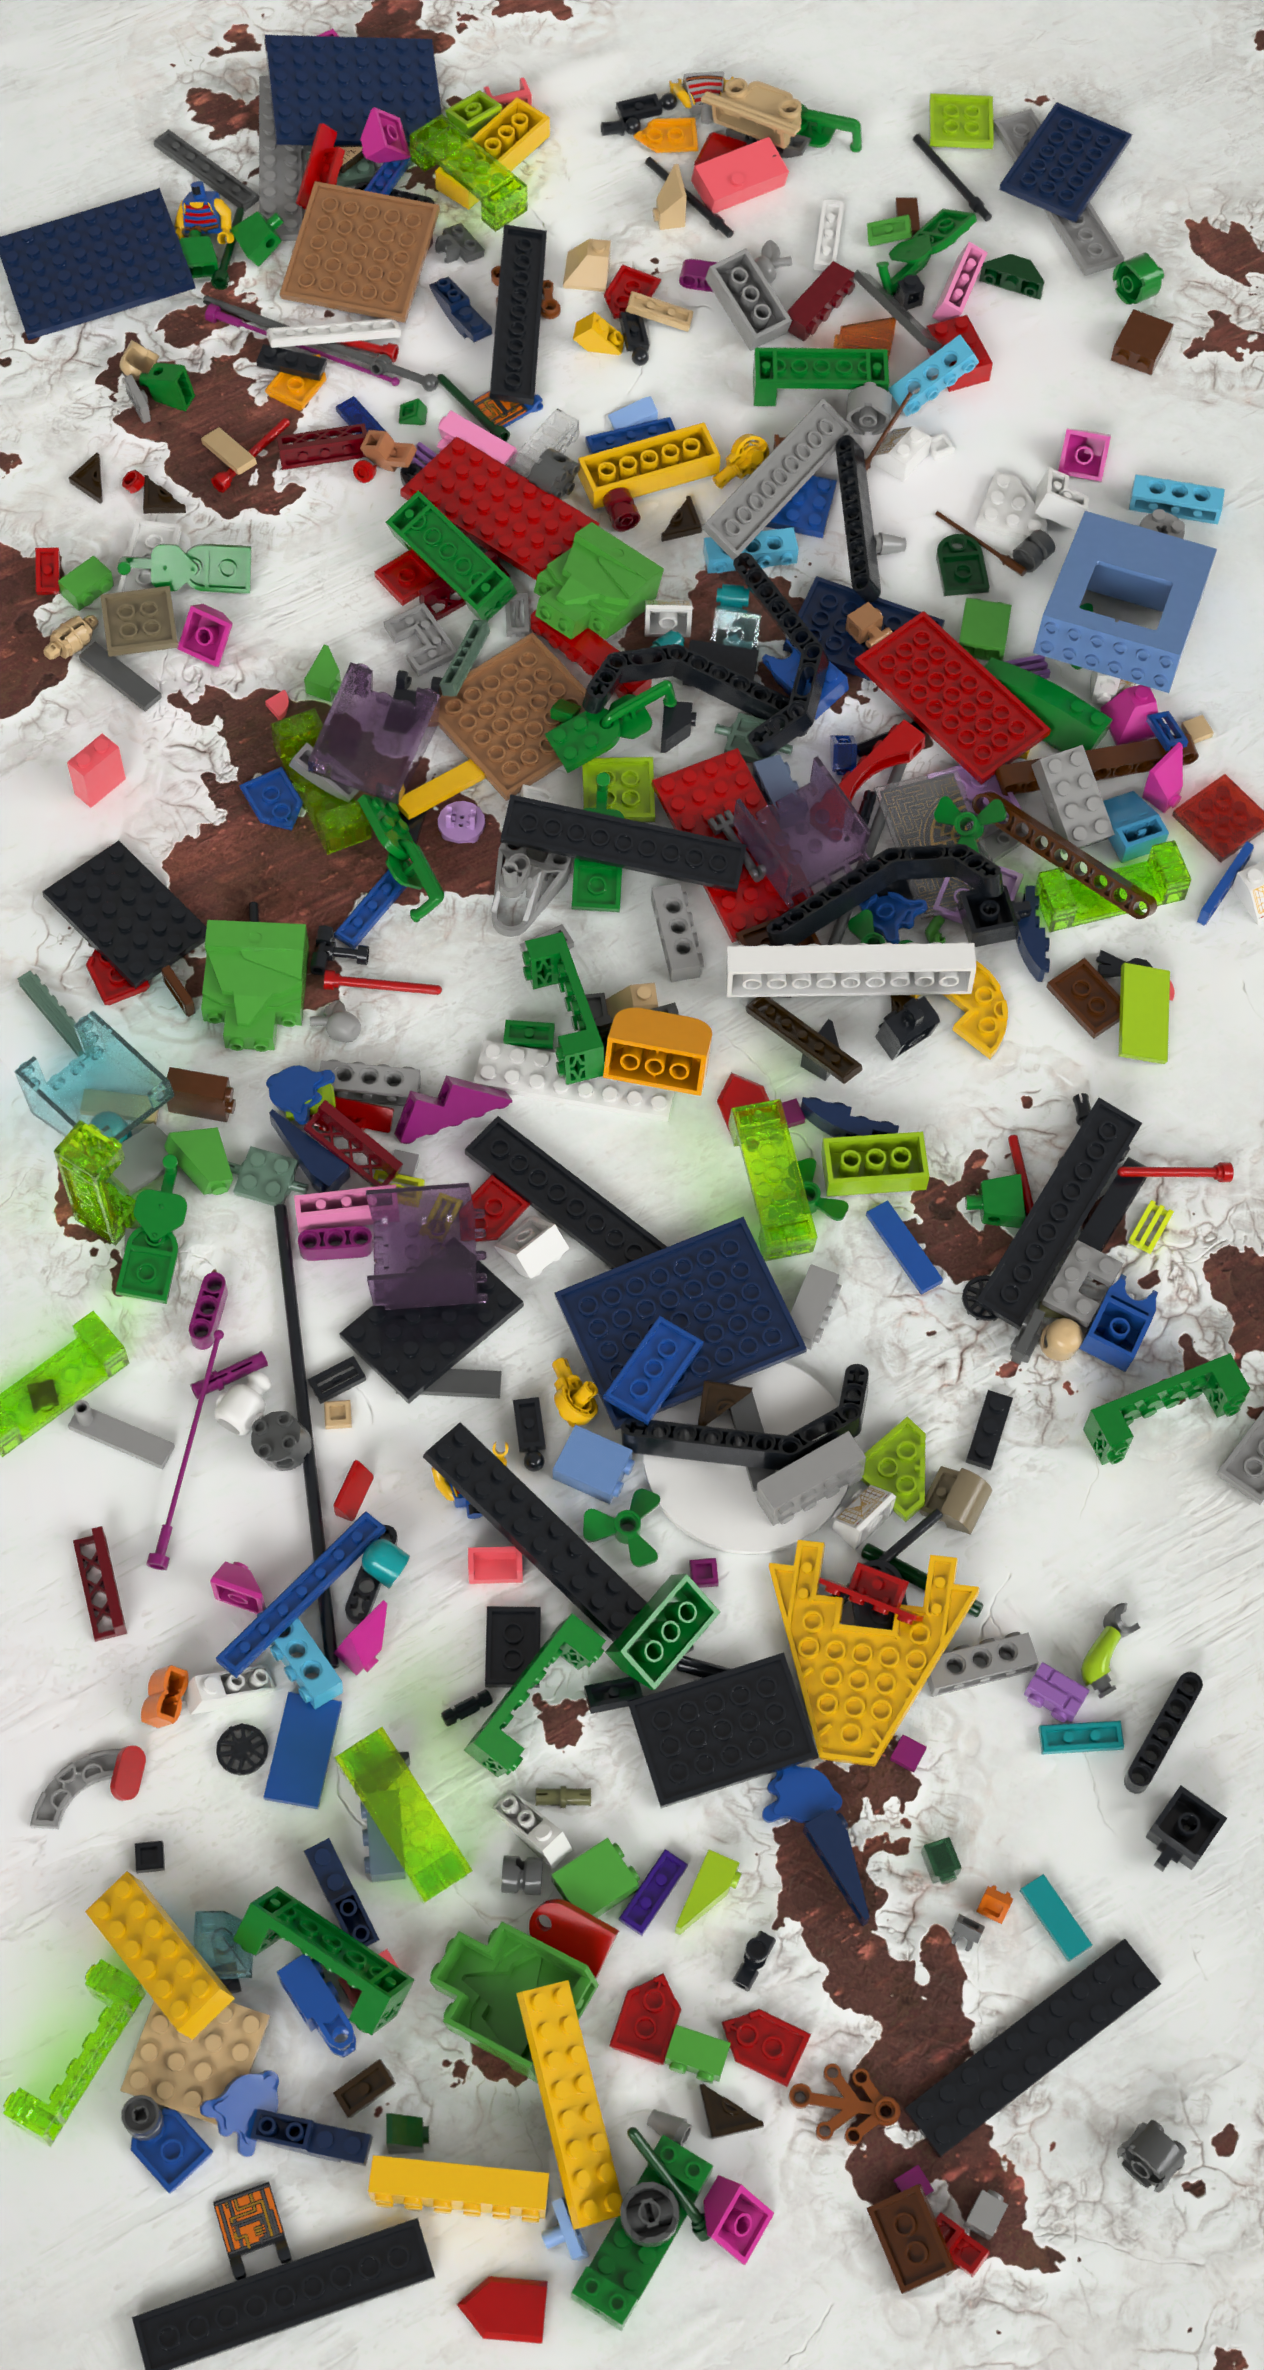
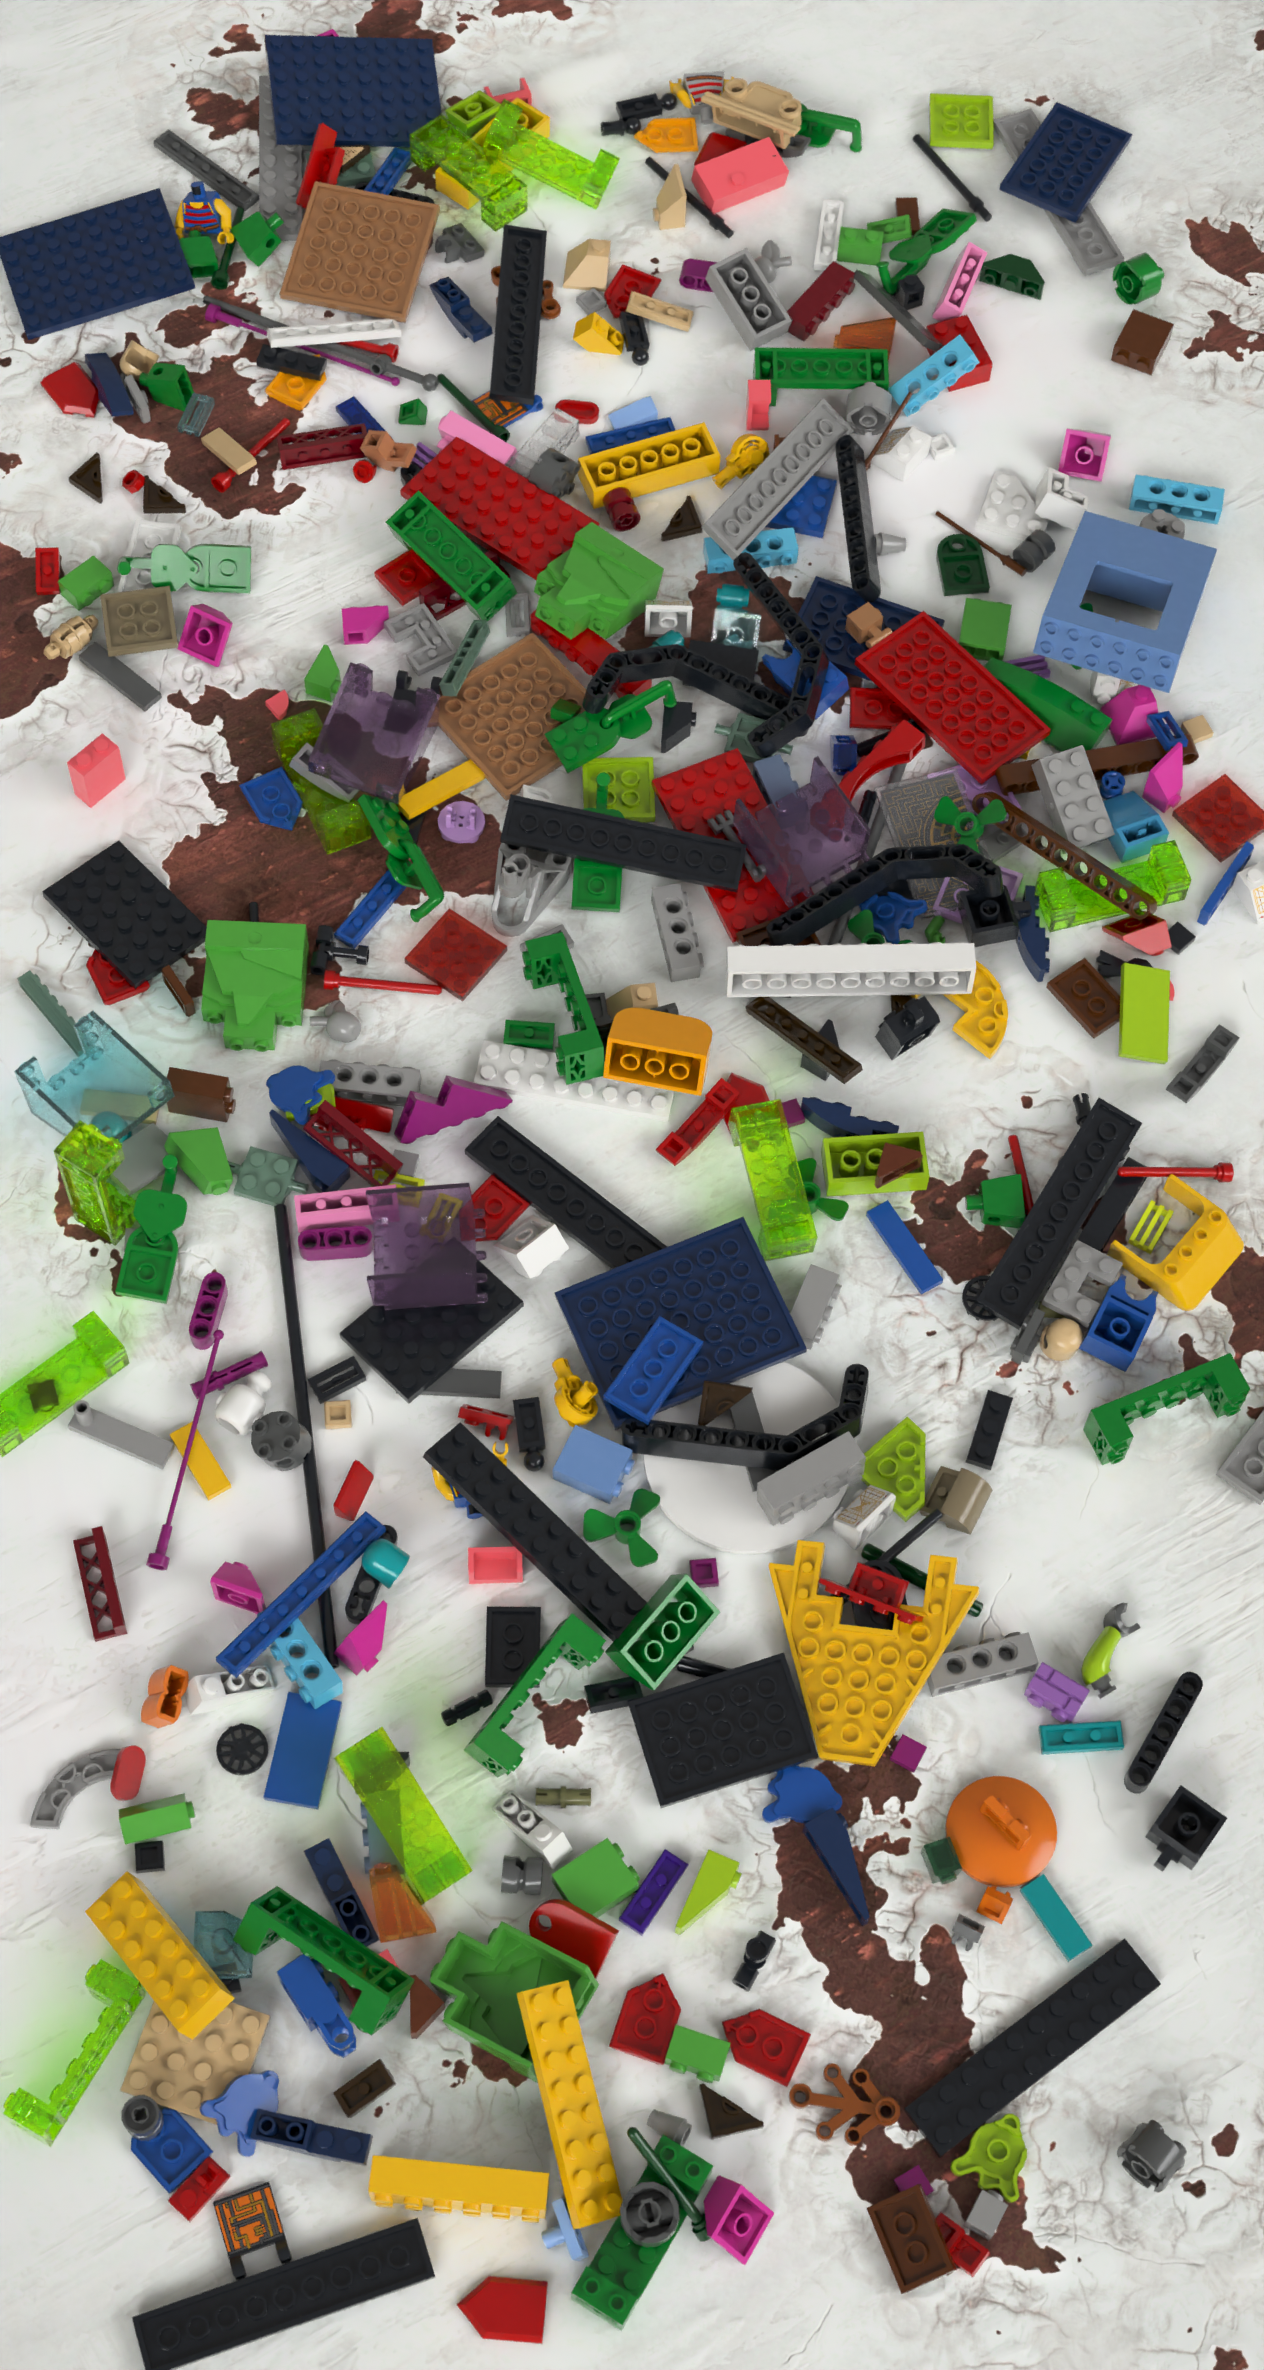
(72, 390): none -> red tile
(109, 384): none -> dark blue slope
(156, 1818): none -> bright green brick
(188, 411): none -> clear light blue tile
(199, 2189): none -> red plate
(201, 1462): none -> yellow tile
(363, 623): none -> dark pink slope
(384, 138): dark pink slope -> none
(397, 1905): none -> clear orange slope
(405, 2134): dark green slope -> none
(424, 2007): none -> copper slope
(455, 954): none -> clear red plate
(474, 1415): none -> red plate
(548, 160): none -> clear neon green plate
(583, 411): none -> red tile
(591, 301): none -> light grey tile
(700, 1123): none -> red slope
(758, 404): none -> coral panel
(860, 246): none -> bright green brick
(873, 709): none -> red tile
(895, 1163): none -> copper slope
(996, 2155): none -> lime tile
(1001, 1831): none -> orange bracket
(1110, 780): none -> blue wheel
(1145, 934): none -> slope
(1180, 937): none -> black tile
(1197, 1258): none -> yellow windscreen
(1203, 1065): none -> dark grey slope

